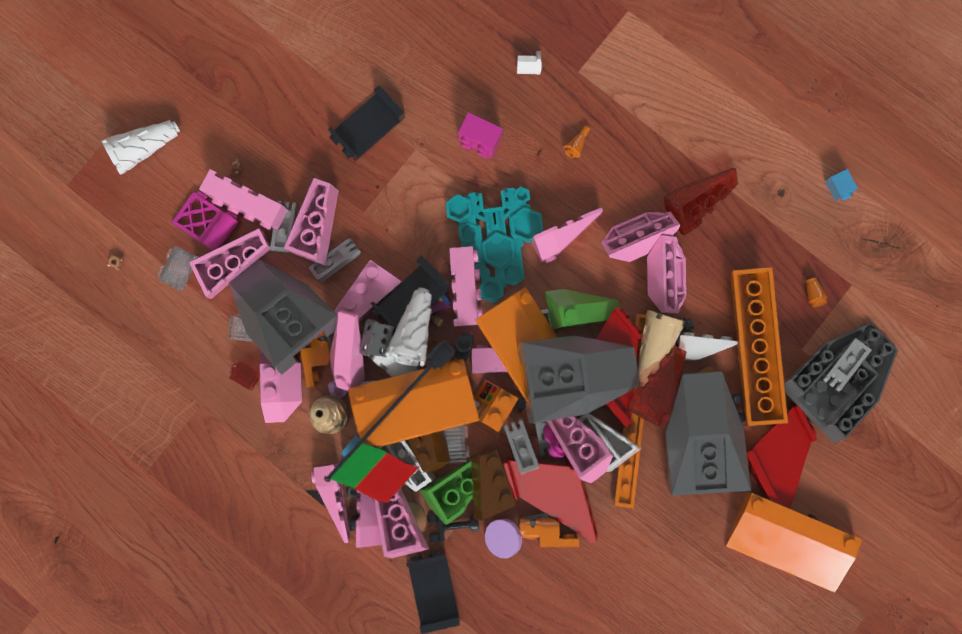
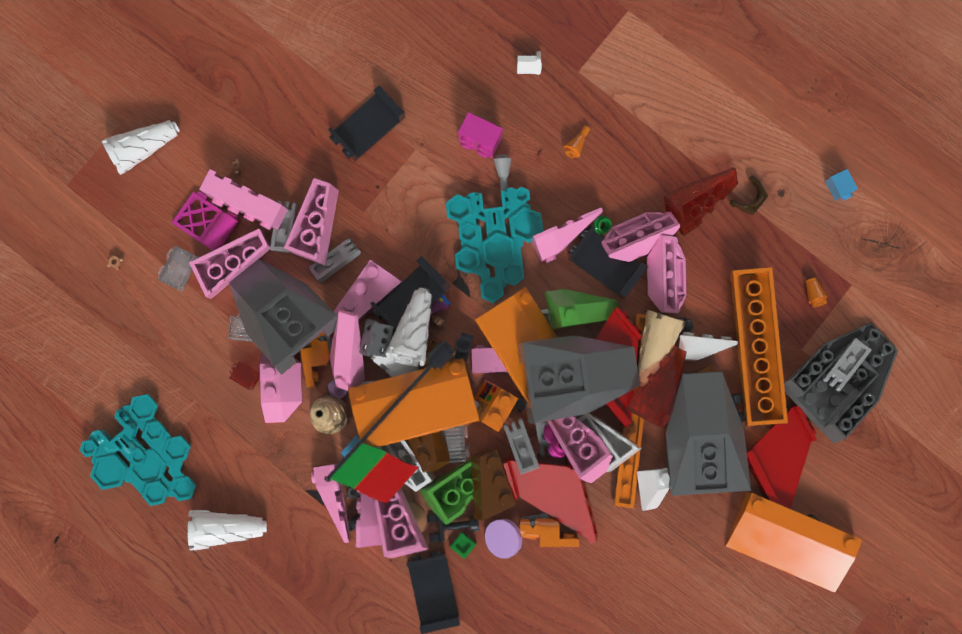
(146, 465): none -> teal piece
(215, 528): none -> white cone
(463, 545): none -> green tile
(465, 285): bright pink wedge -> none
(502, 166): none -> light grey cone
(606, 226): none -> green plate
(613, 273): none -> black panel
(653, 487): none -> white slope
(761, 197): none -> dark brown helmet

